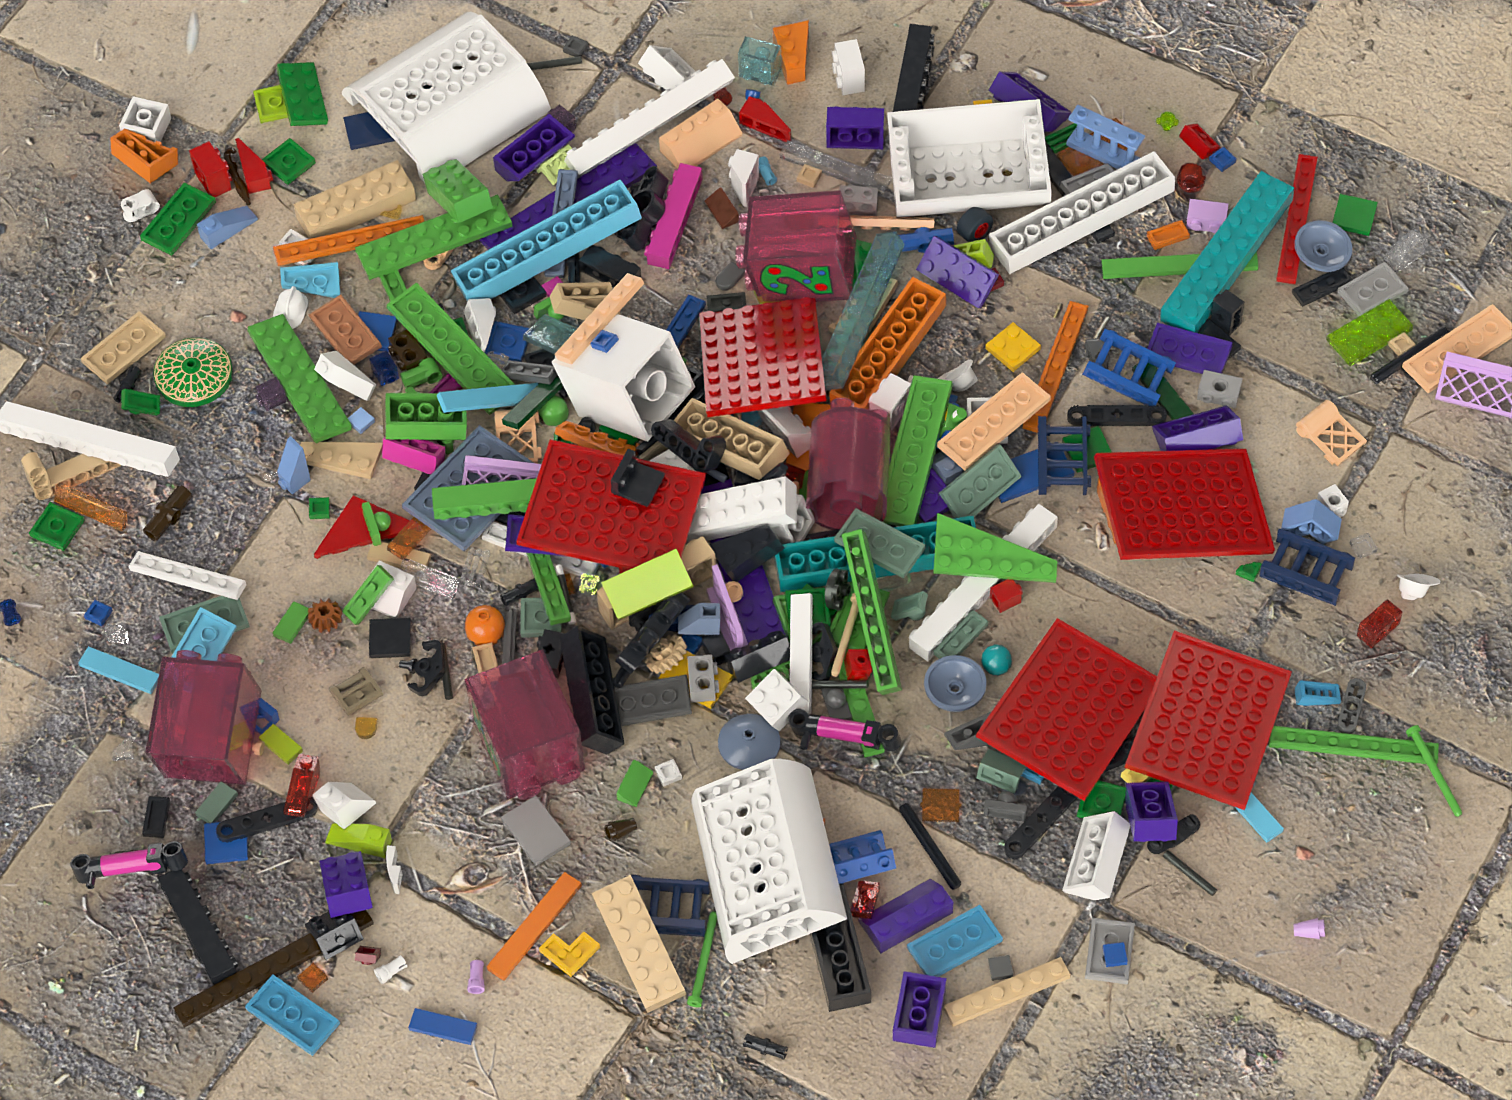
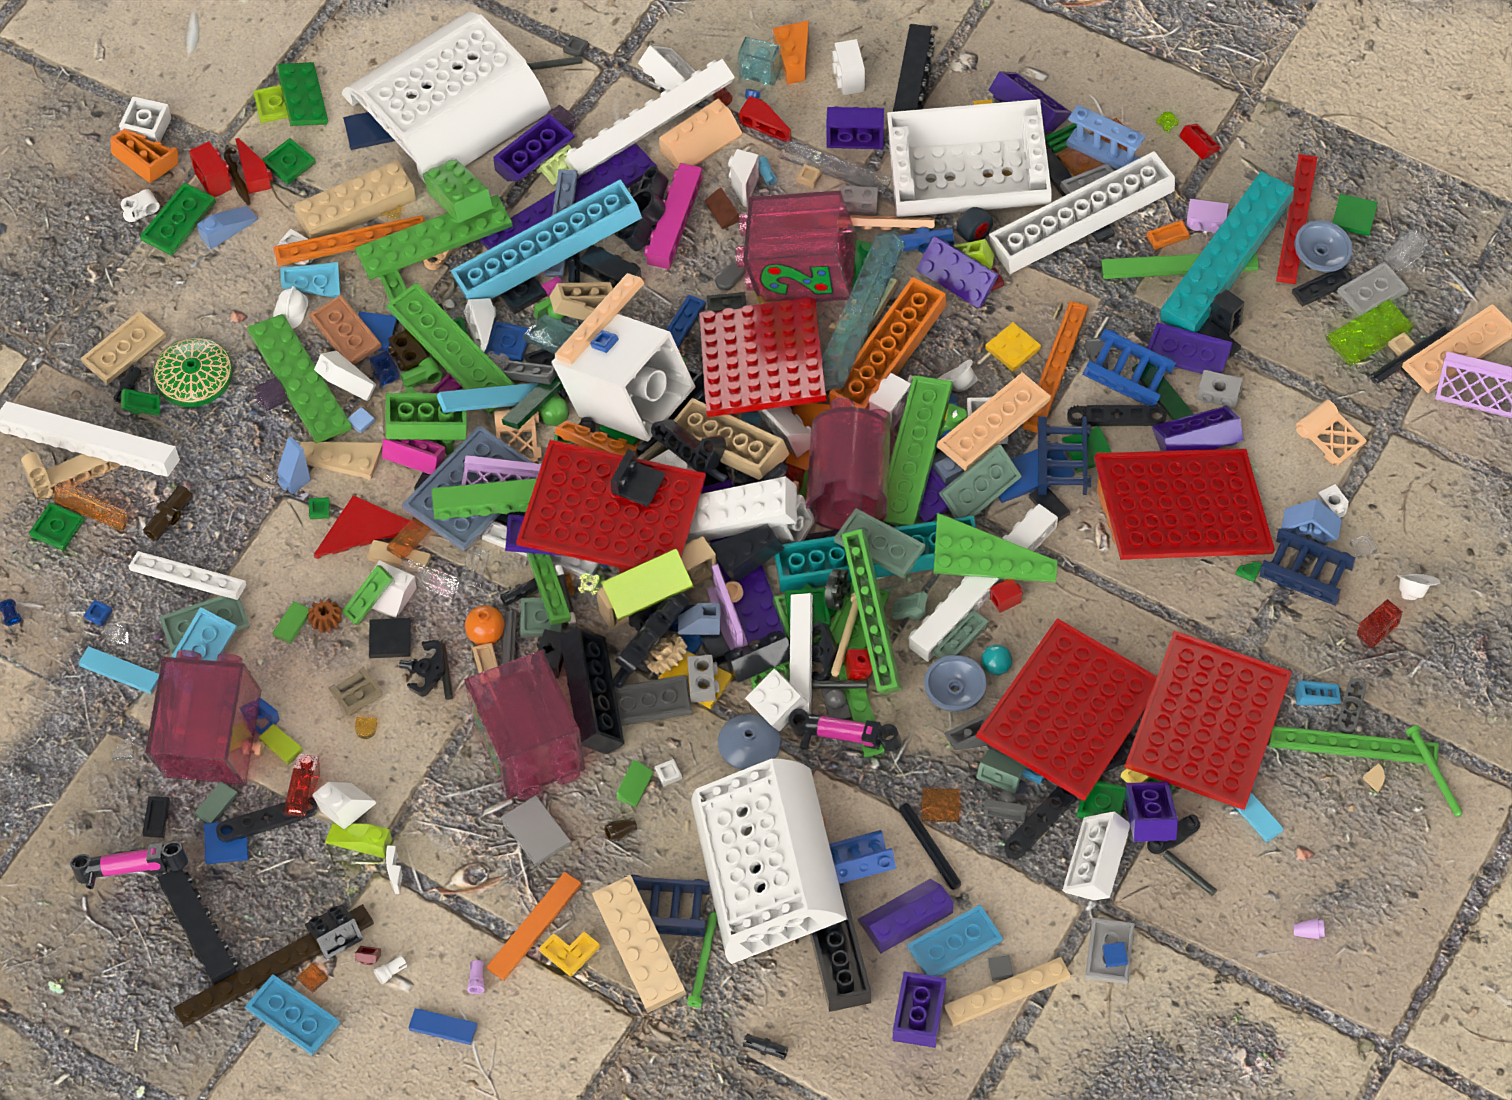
(345, 884): dark purple brick -> none
(378, 522): bright green tile -> none
(865, 899): clear red plate -> none
(1051, 503): none -> black tile
(1190, 178): clear red hair -> none
(1222, 159): blue tile -> none
(1375, 777): none -> tan tile

